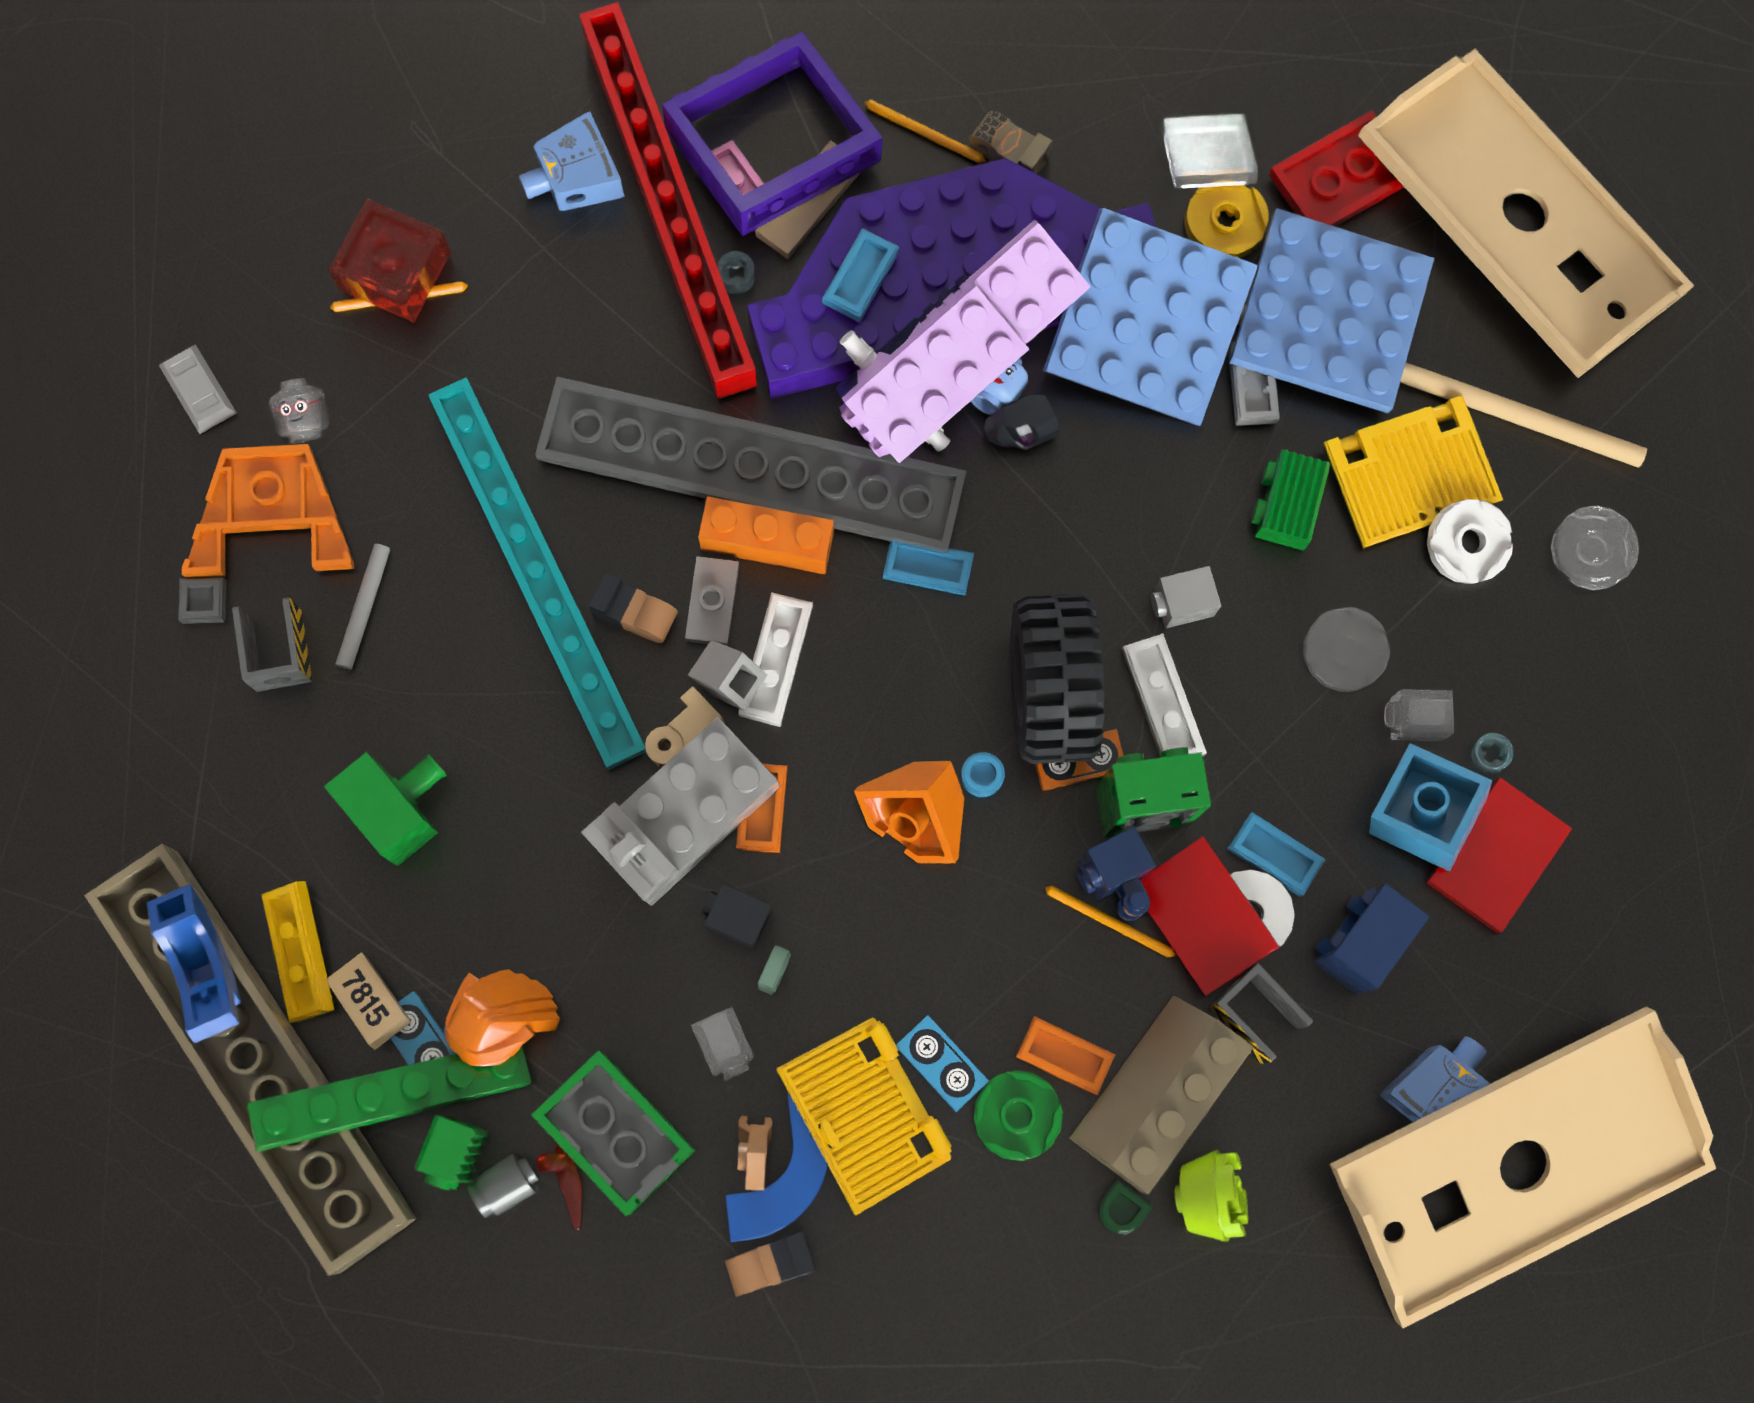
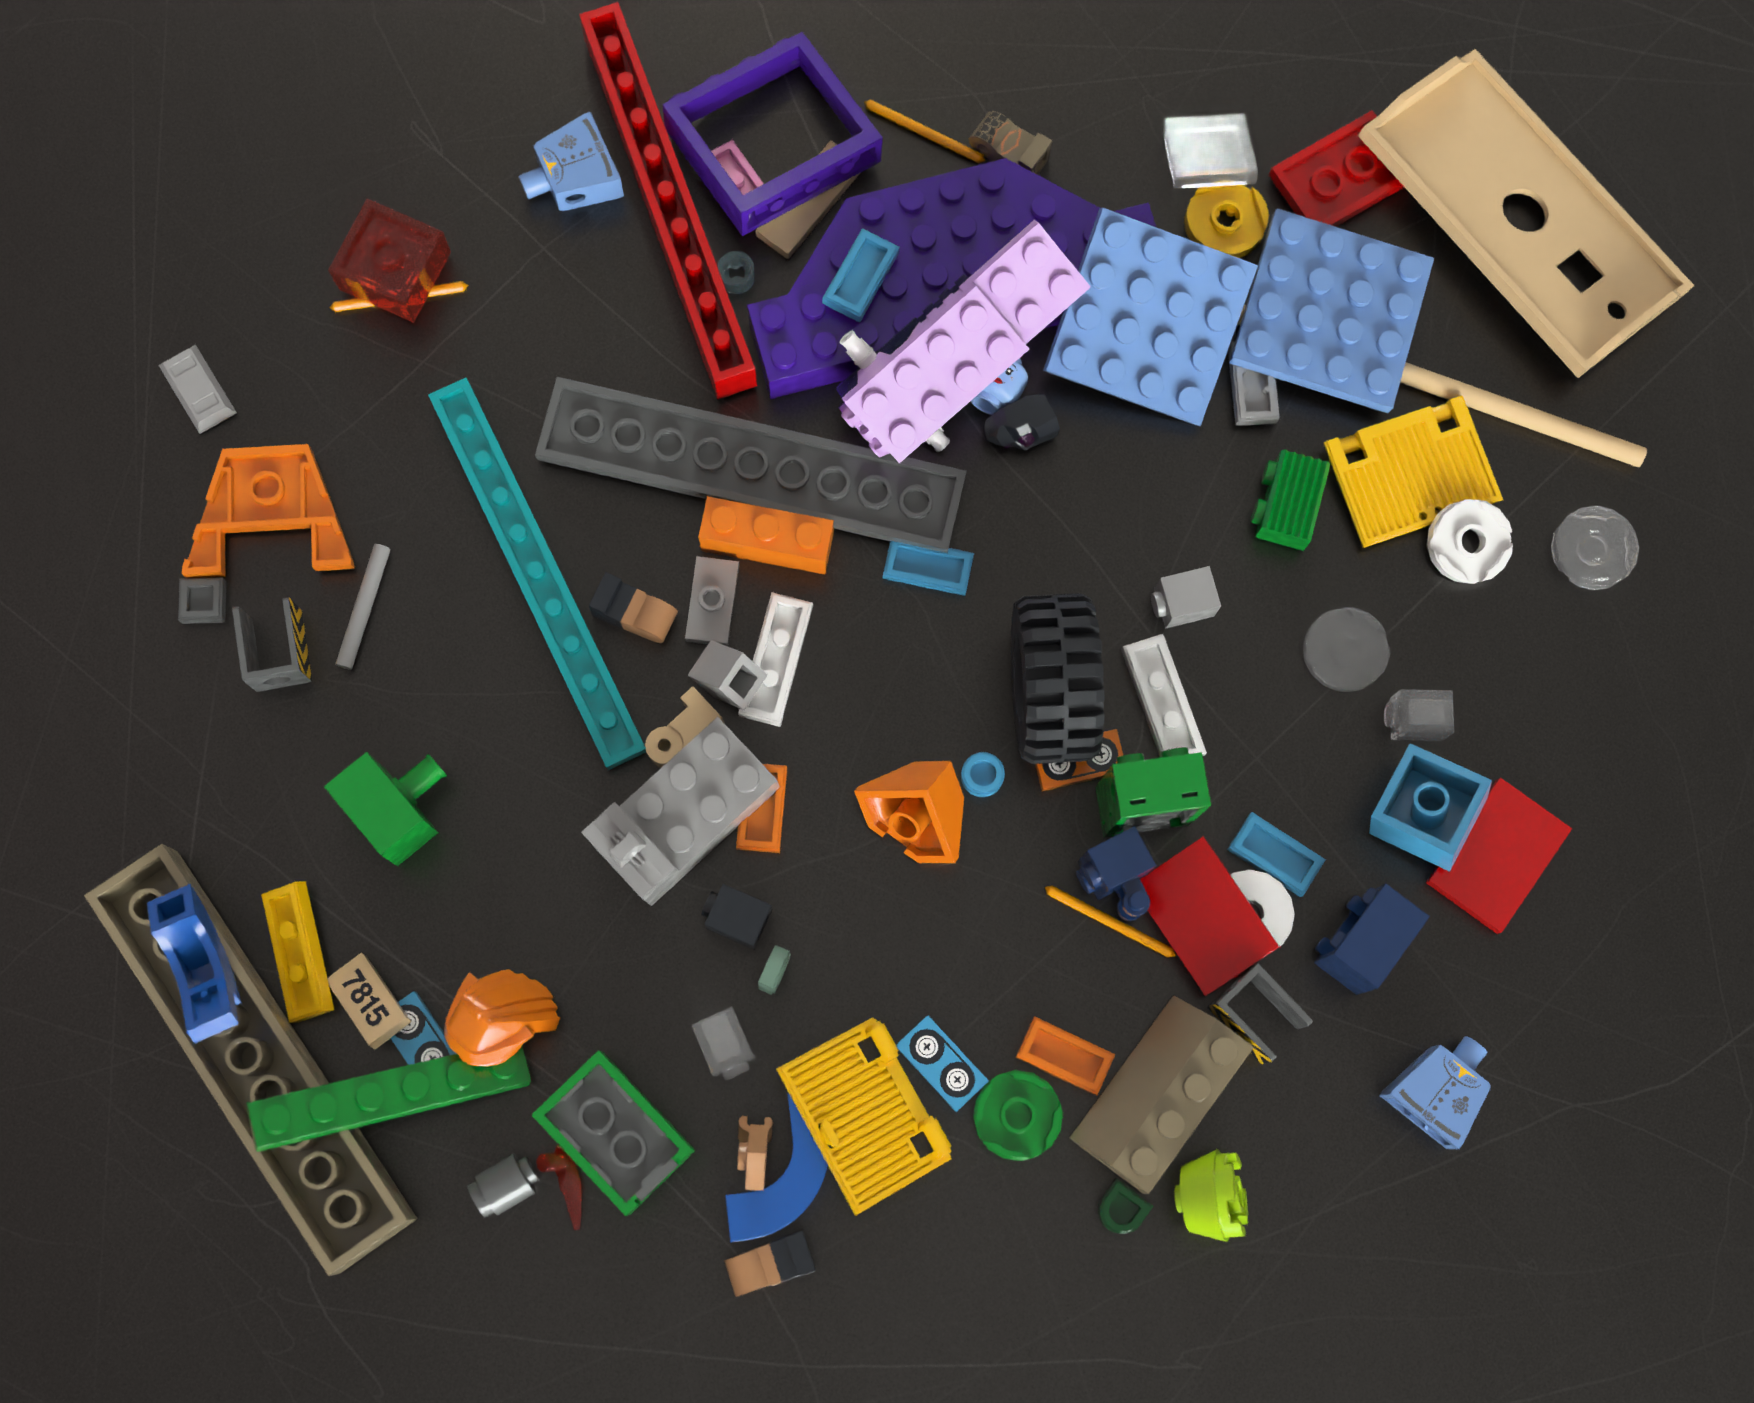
(299, 411): clear head -> none
(451, 1152): green brick -> none
(1496, 765): clear light blue bush -> none
(1614, 1134): tan piece -> none

